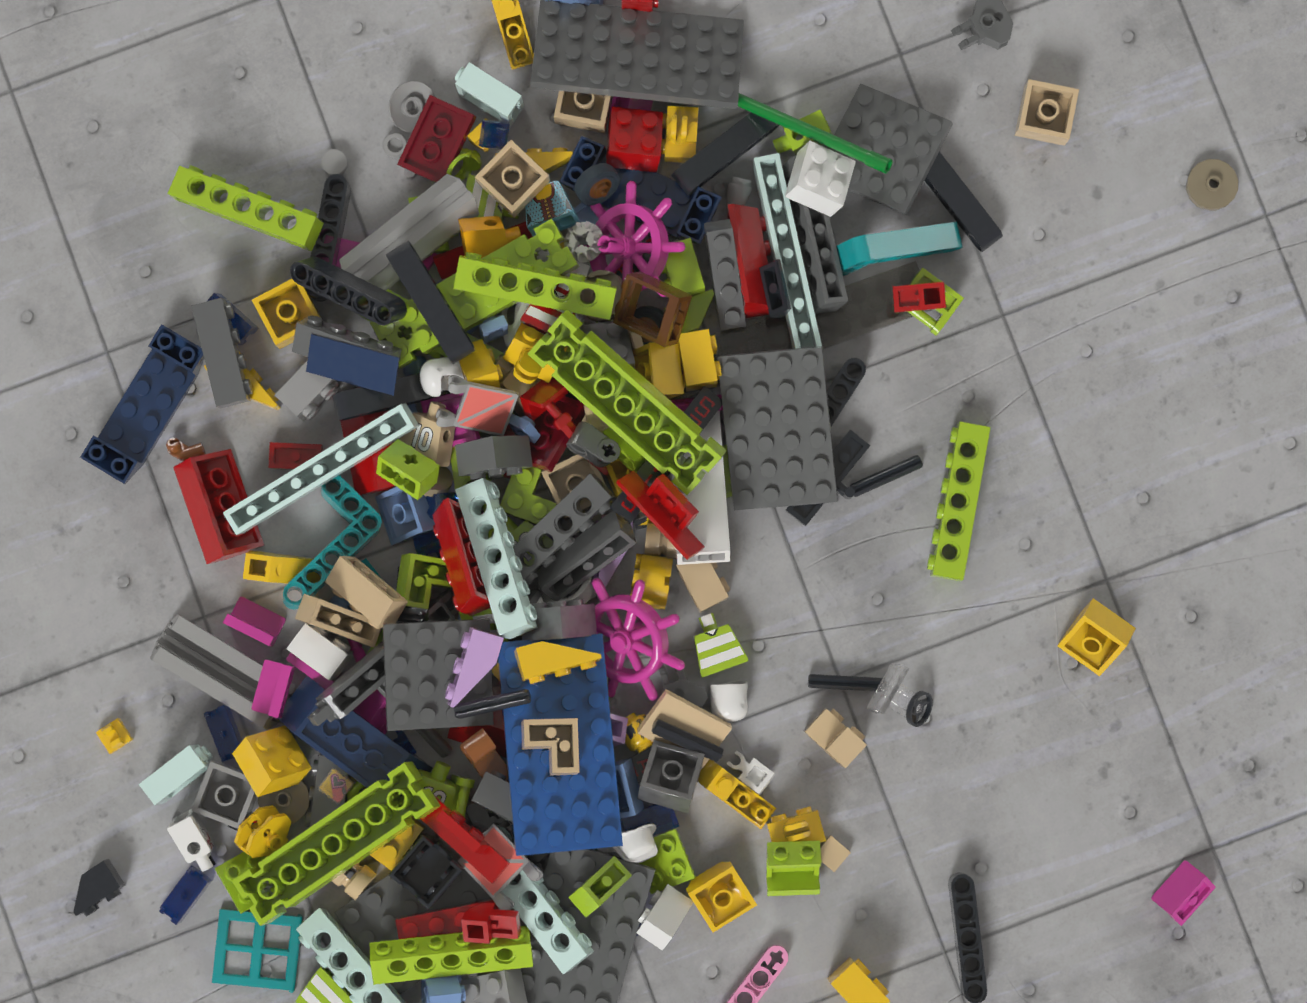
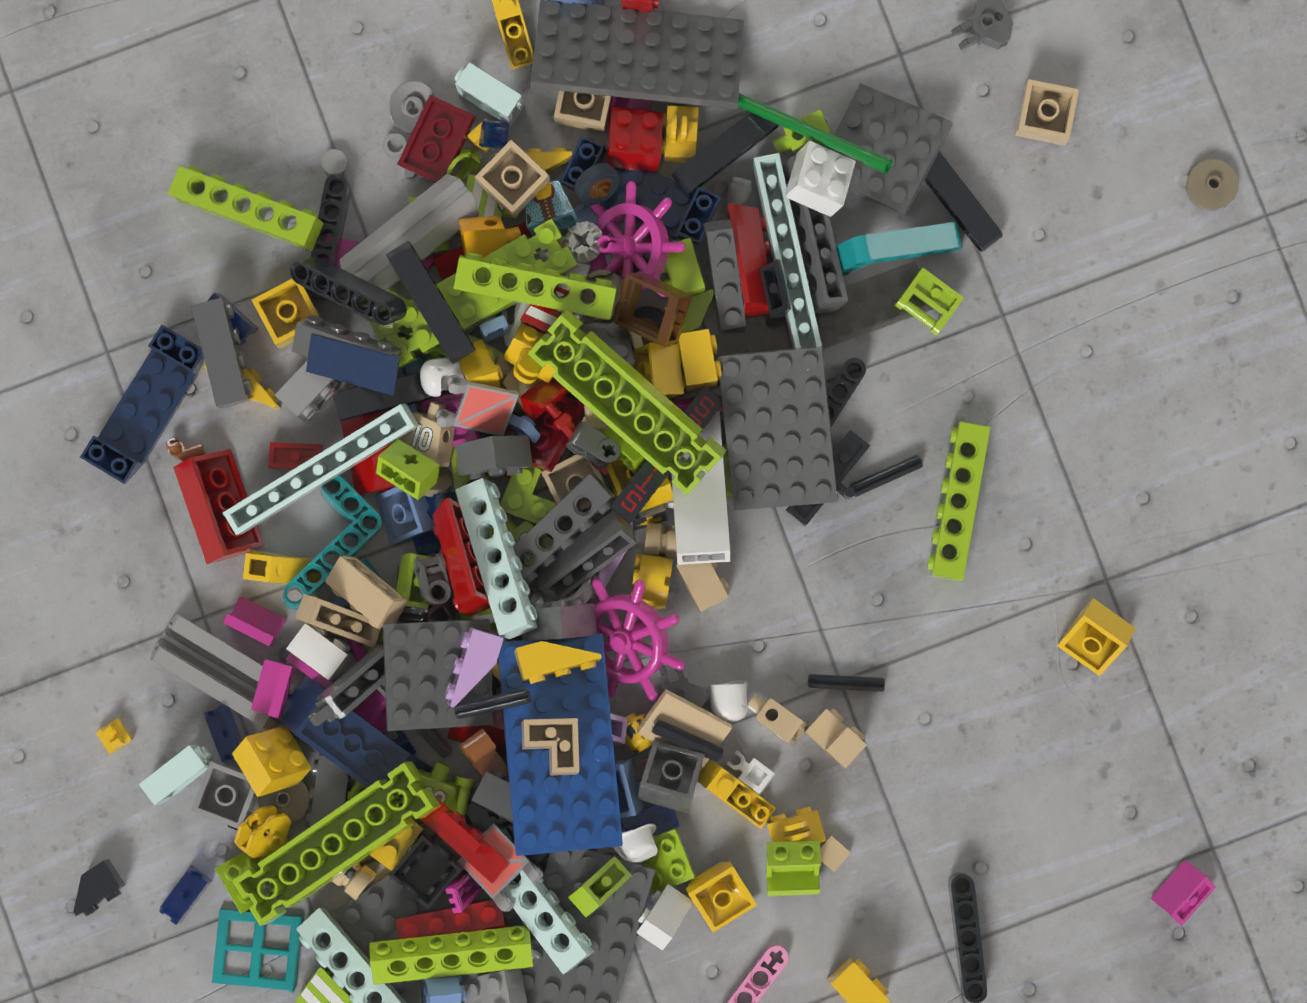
(190, 828): white torso -> none
(335, 785): clear tile -> none
(432, 577): none -> dark grey piece
(458, 887): none -> dark pink tile
(486, 921): red brick -> none
(665, 509): red bracket -> none
(717, 647): torso -> none
(786, 726): none -> tan torso
(899, 697): clear piece -> none
(919, 297): red brick -> none

